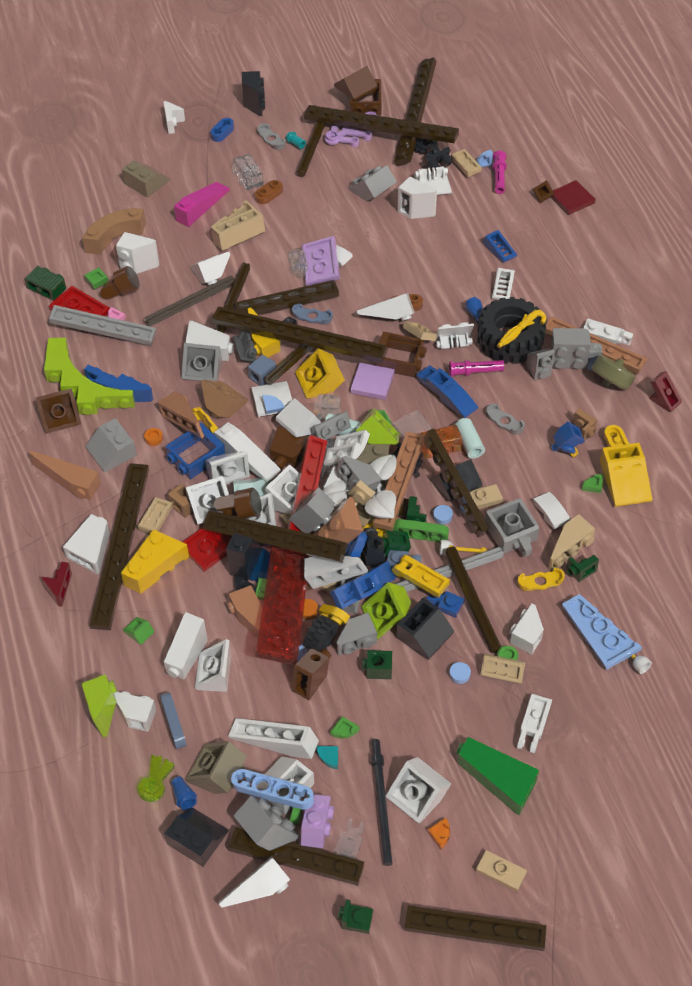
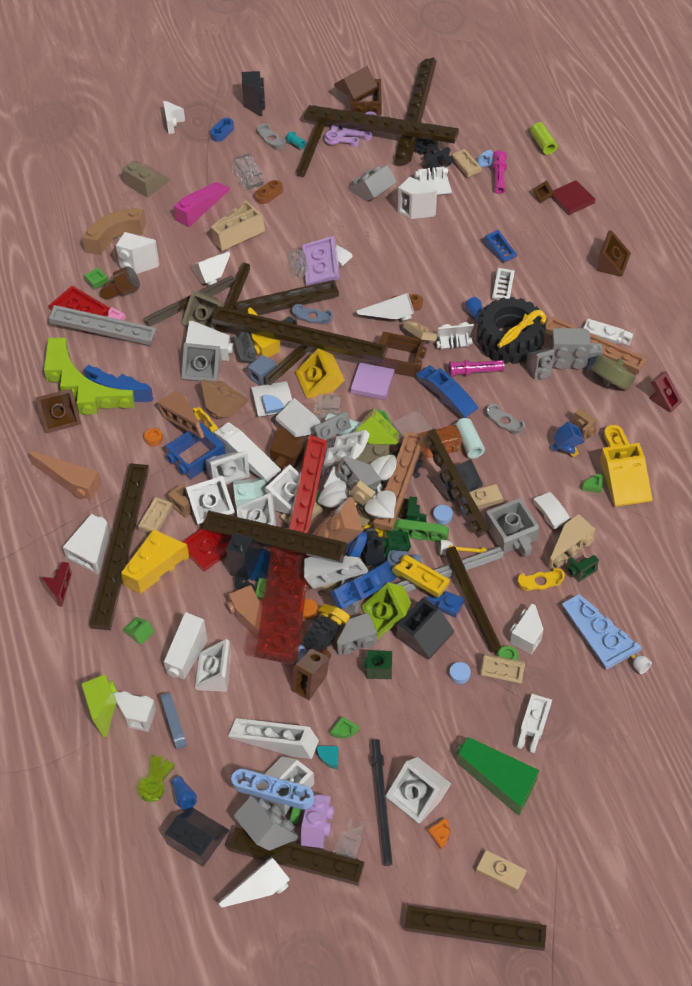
(45, 282): dark green brick -> none
(111, 446): light grey slope -> none
(201, 309): none -> dark tan slope
(215, 767): dark tan slope -> none
(244, 503): reddish brown piece -> none
(313, 512): light grey brick -> none
(355, 917): dark green bracket -> none
(543, 138): none -> lime brick
(613, 256): none -> reddish brown slope

